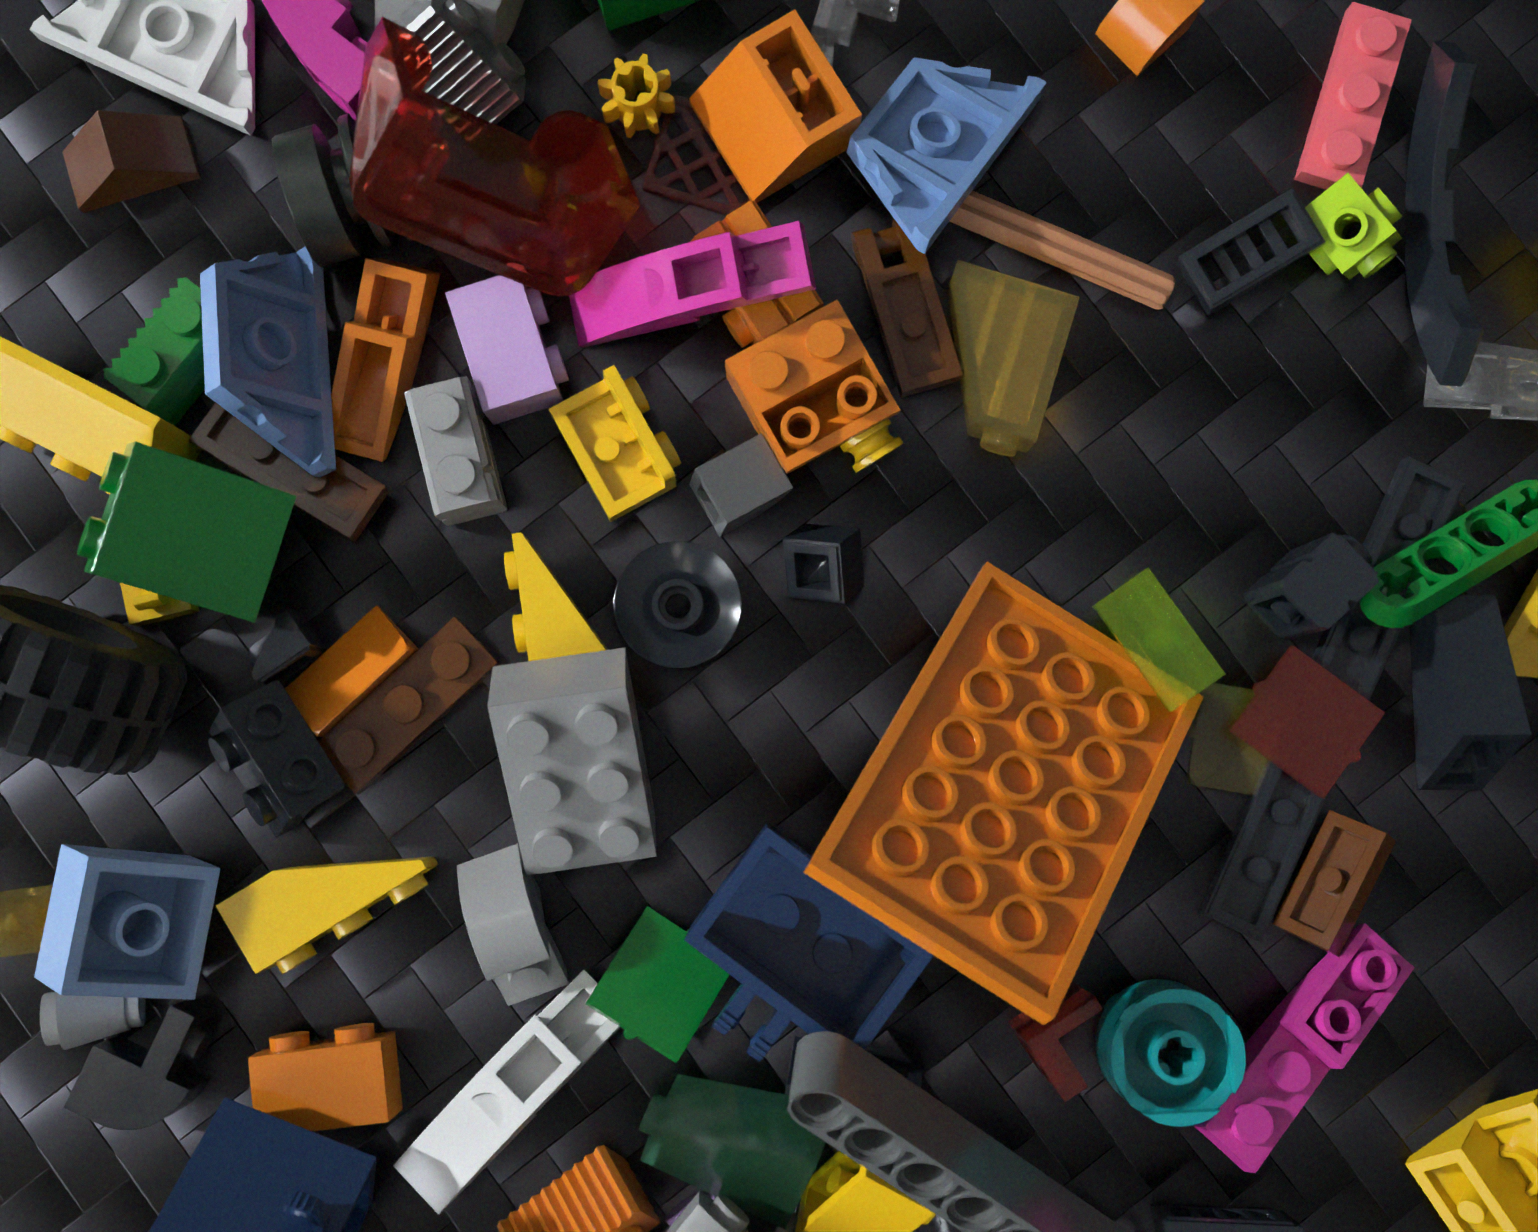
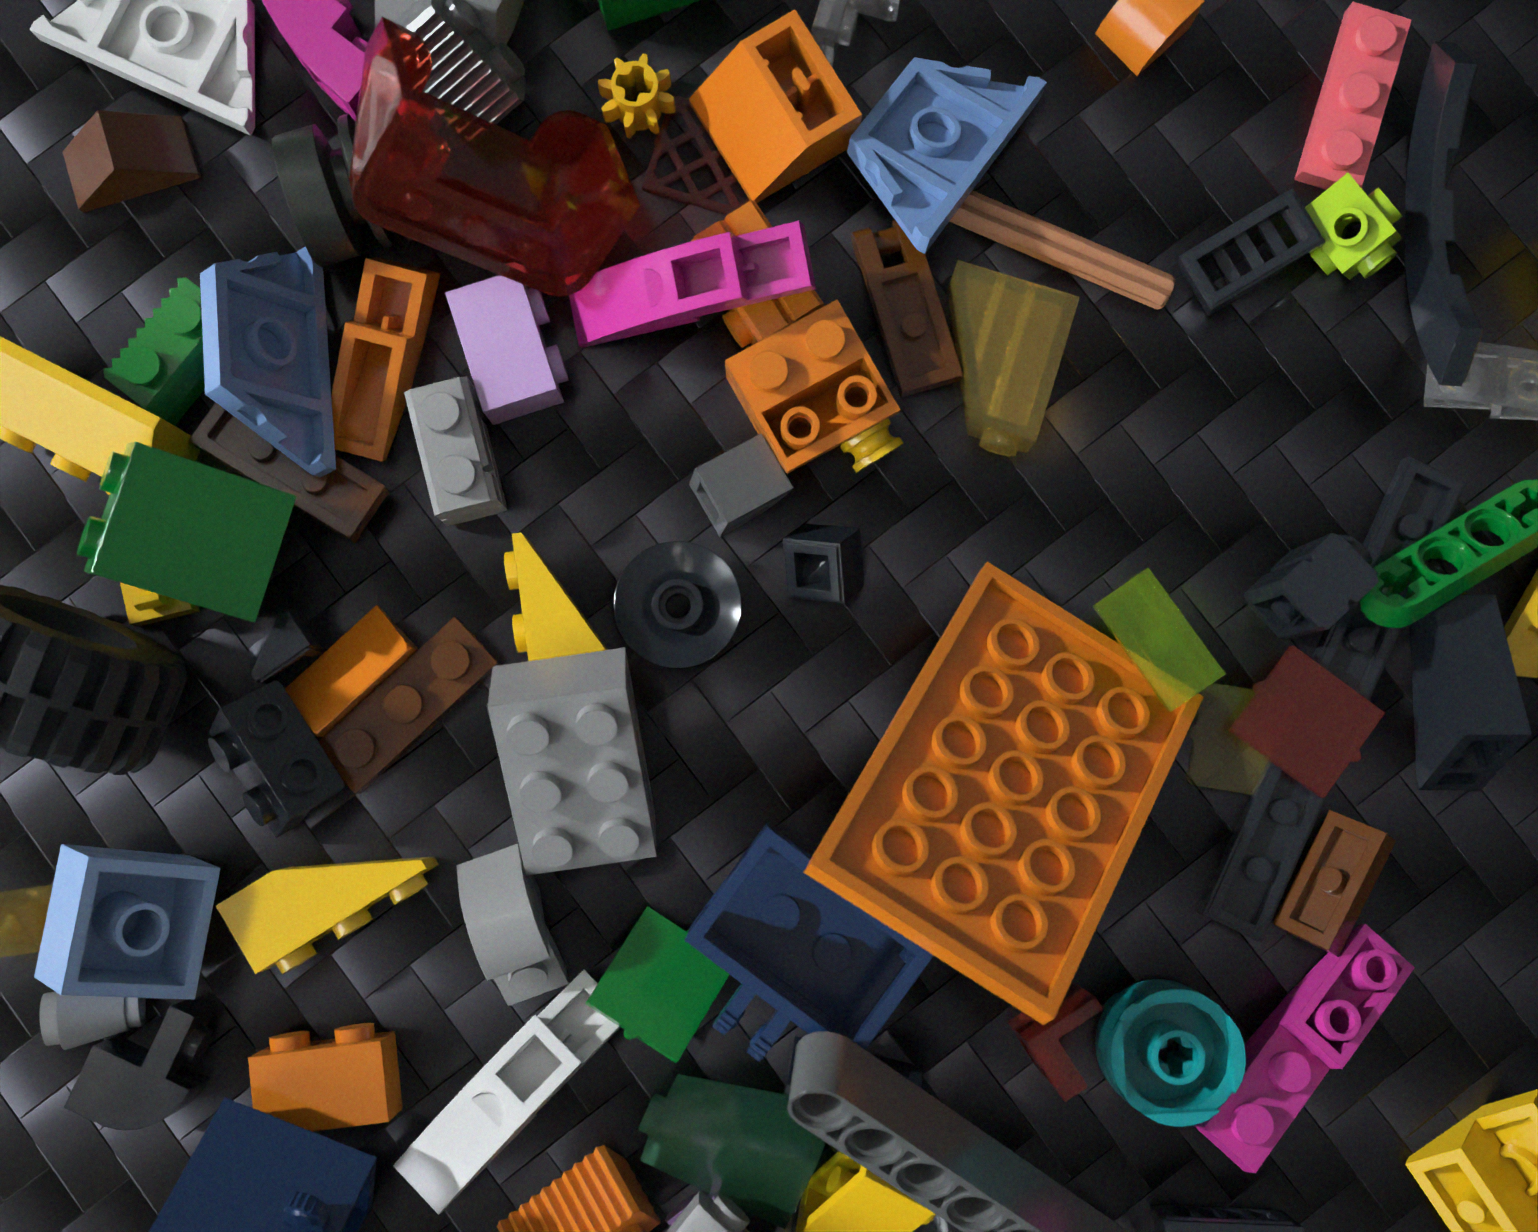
(616, 445): yellow bracket -> none

